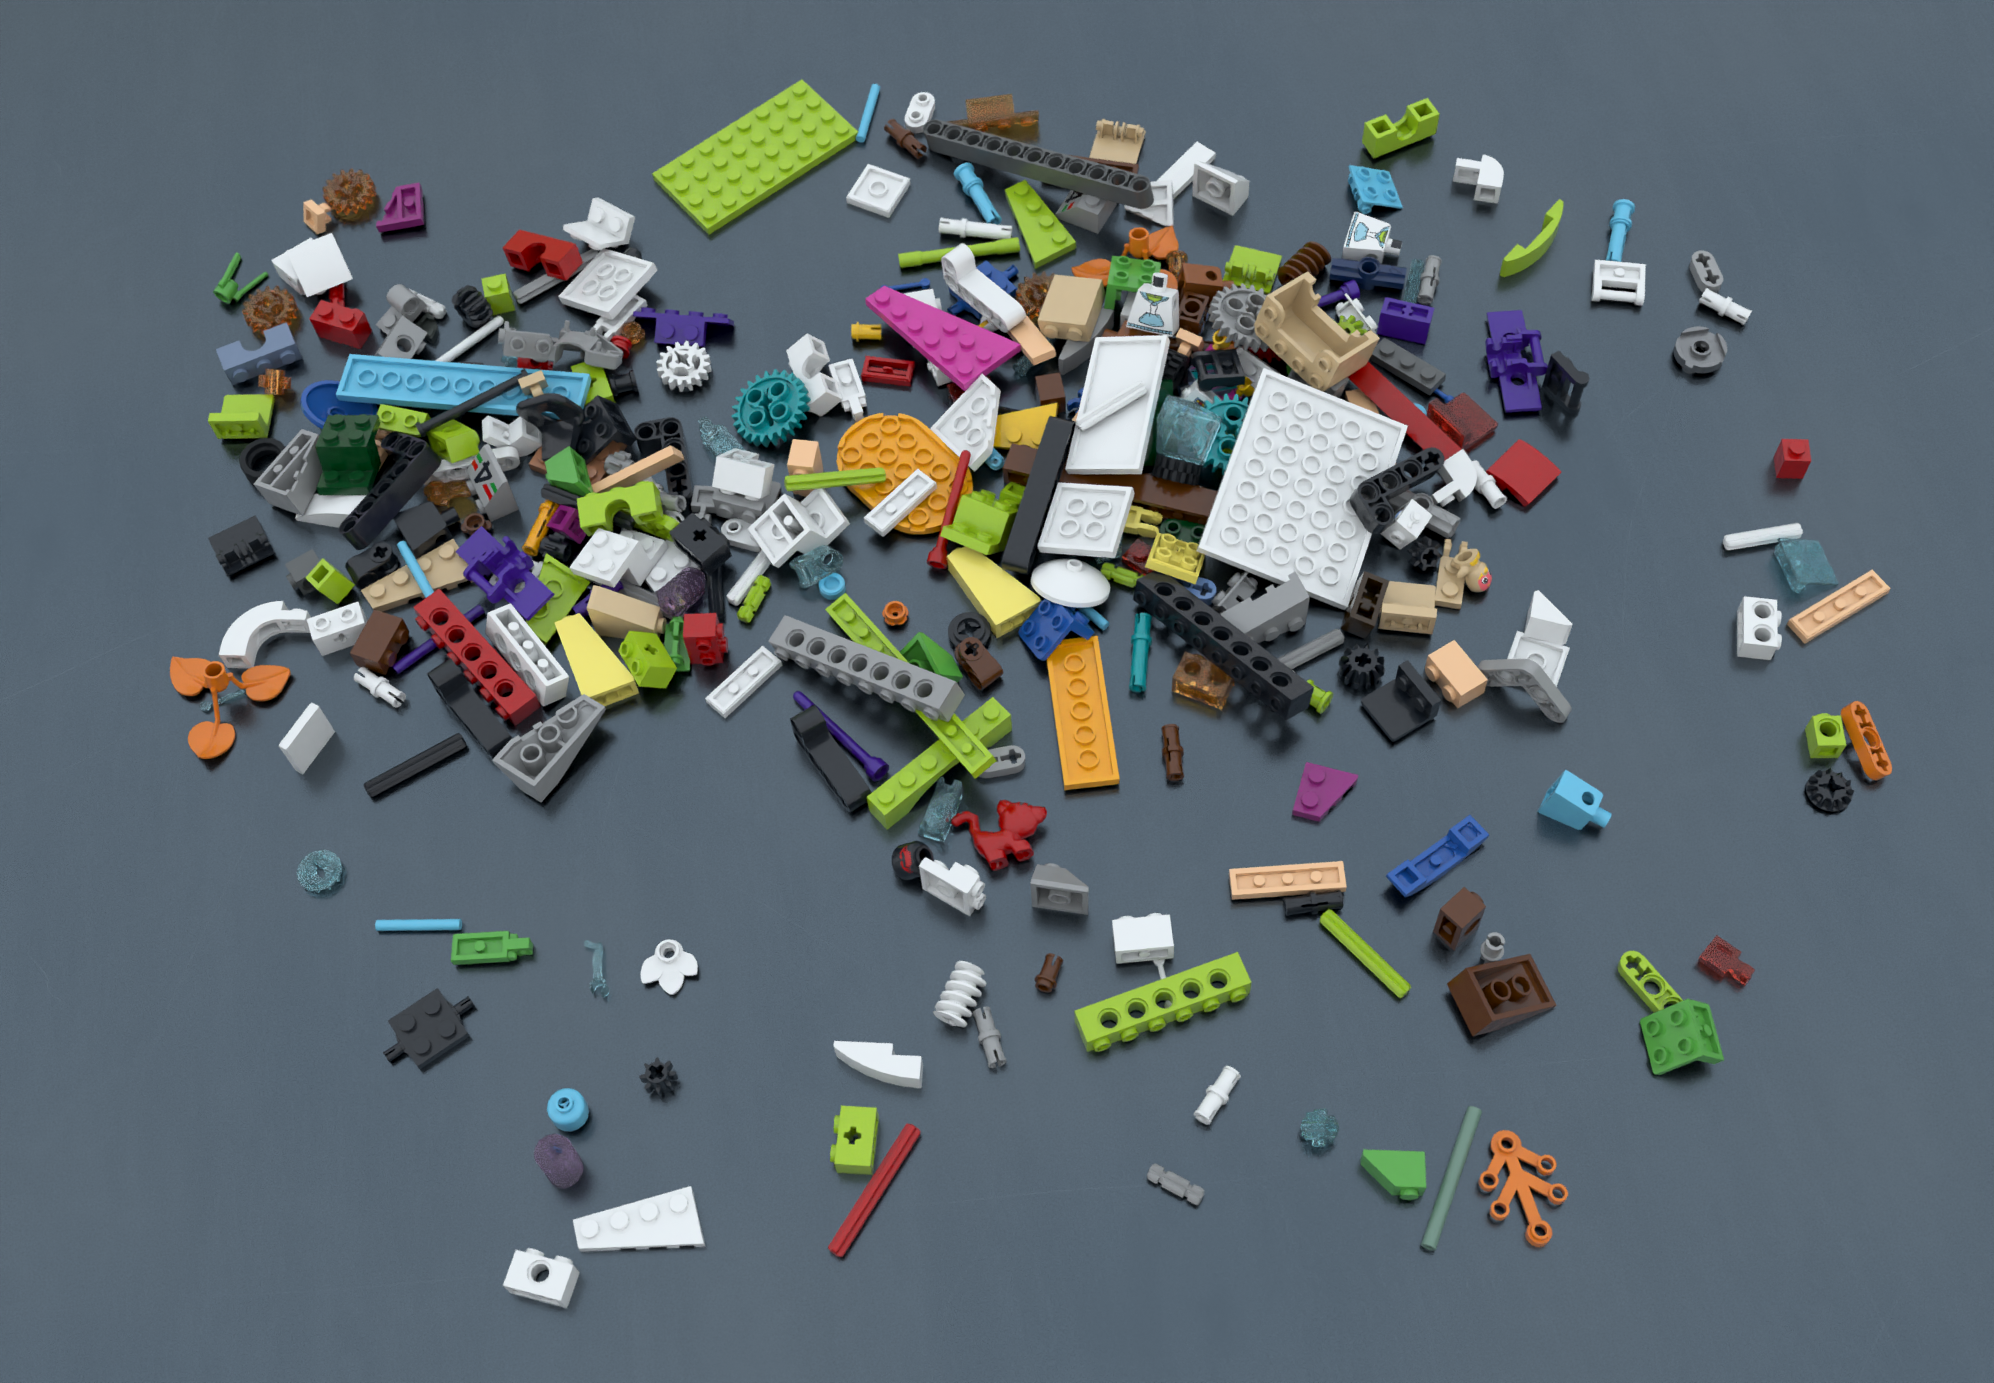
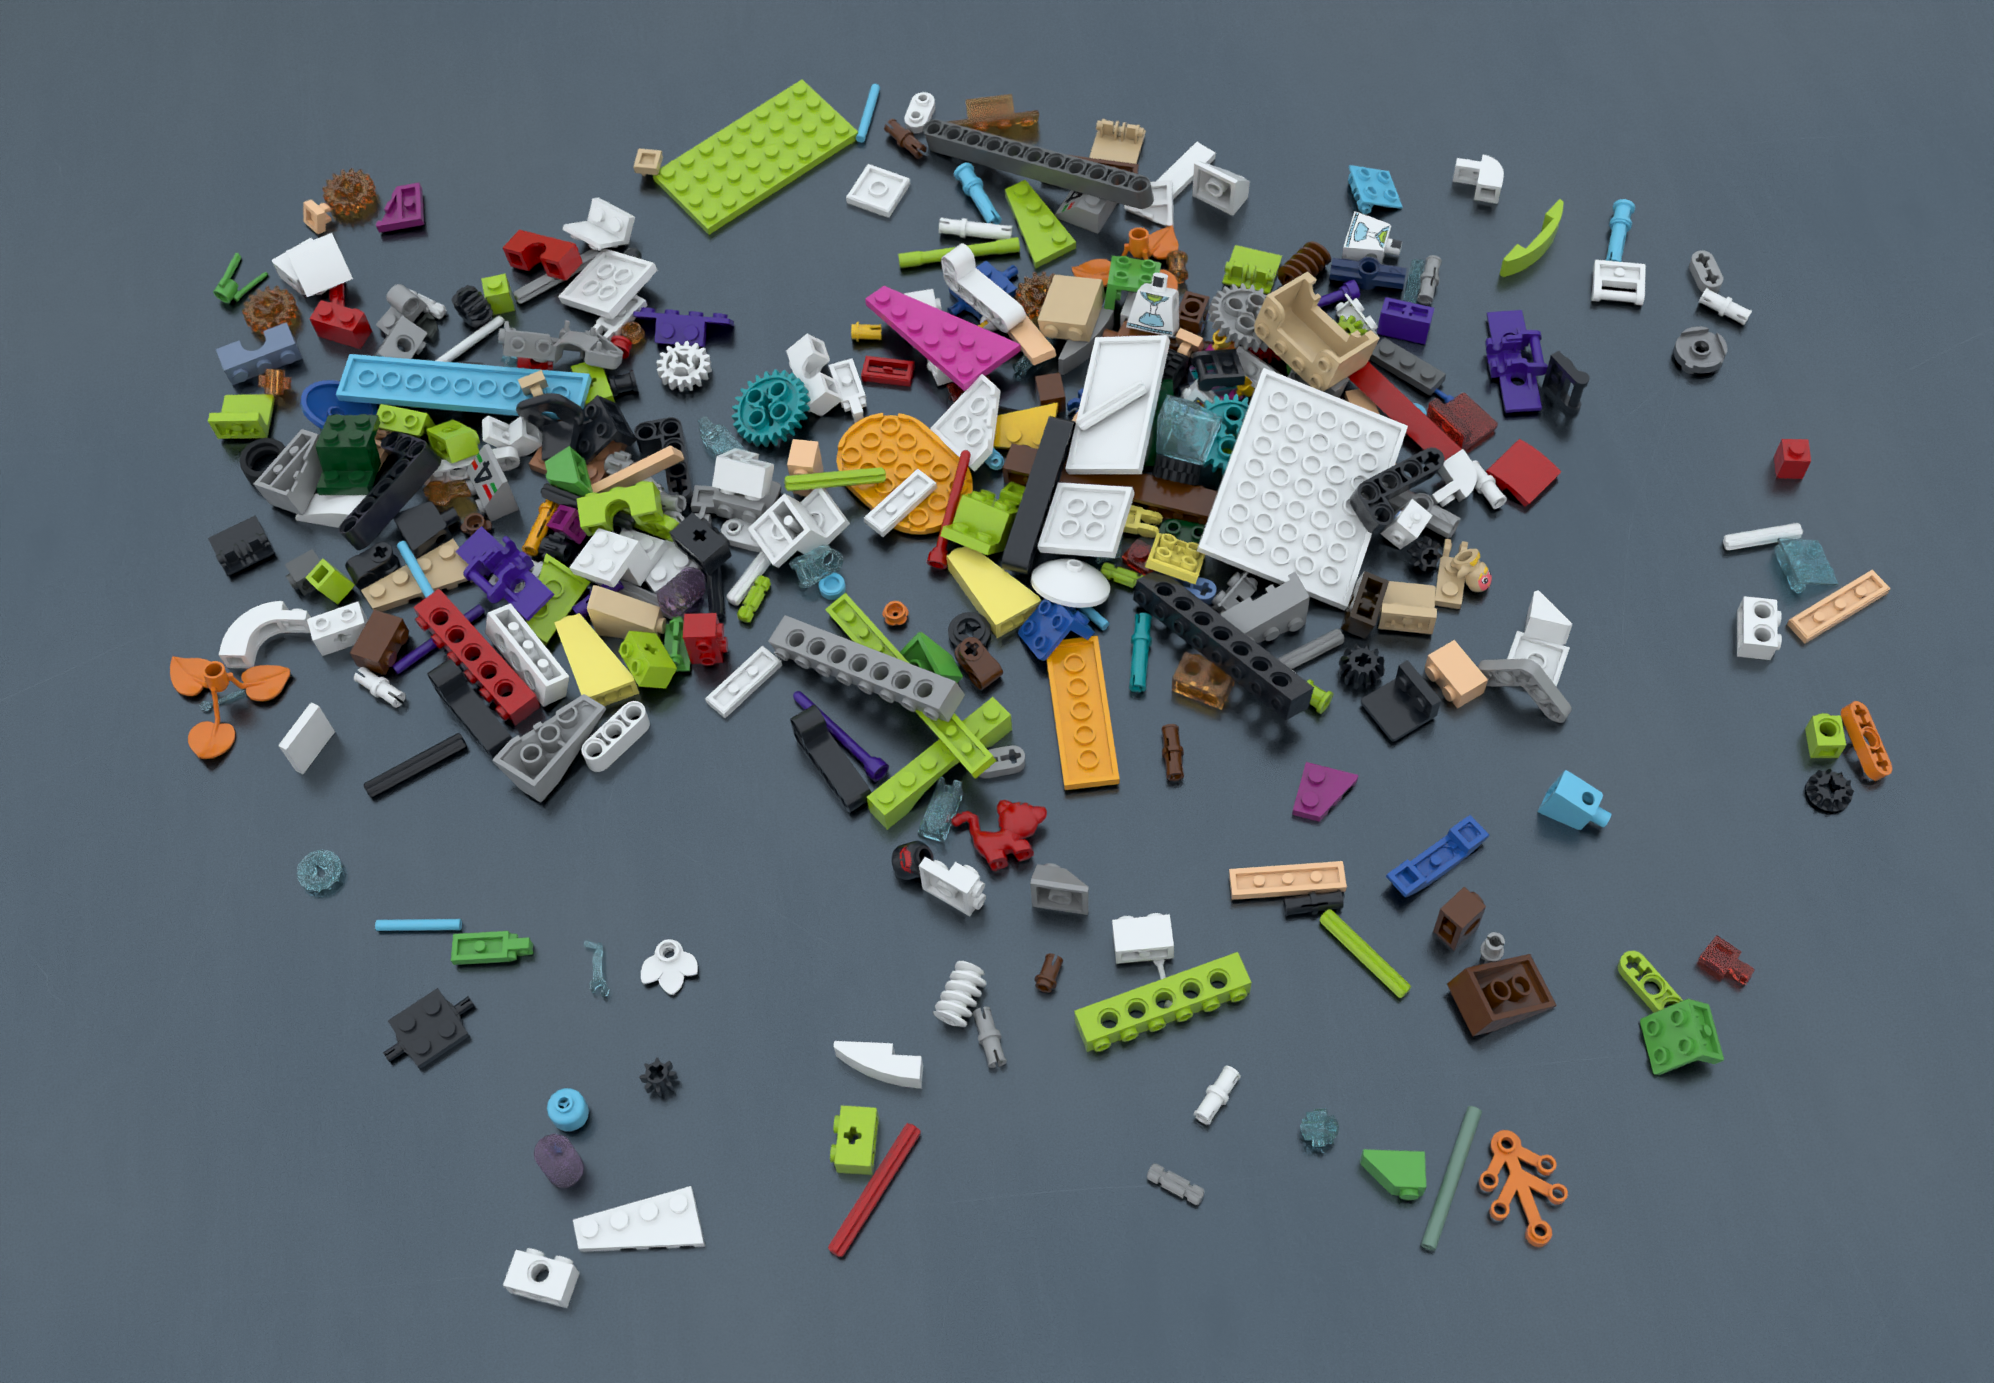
(470, 404): black bar -> none
(611, 748): none -> white beam
(648, 161): none -> tan tile
(924, 283): blue hinge -> none
(1201, 280): dark orange torso -> none
(1383, 136): lime arch -> none

